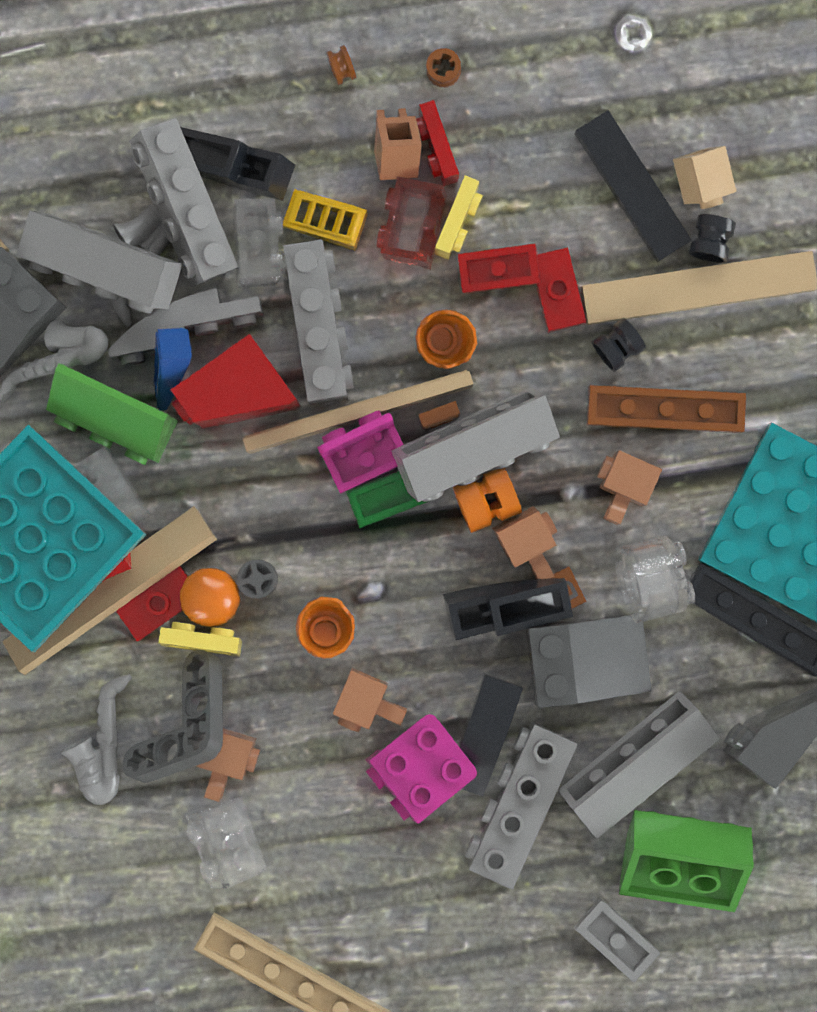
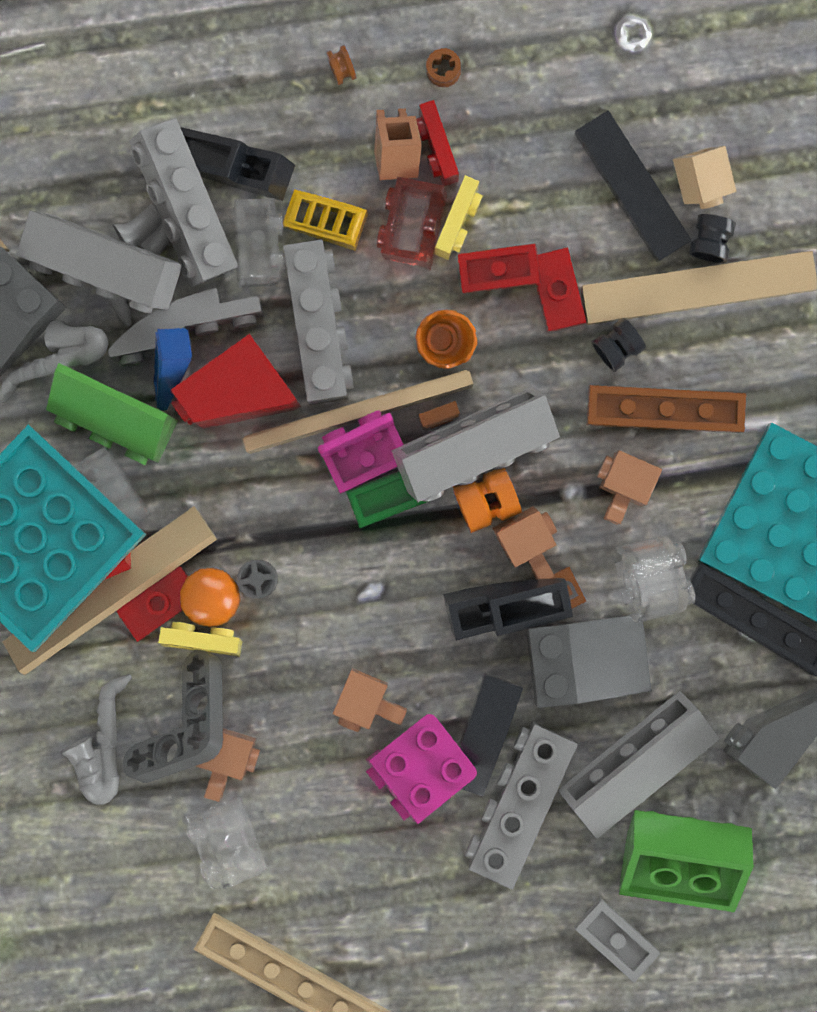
(325, 627): orange hair -> none

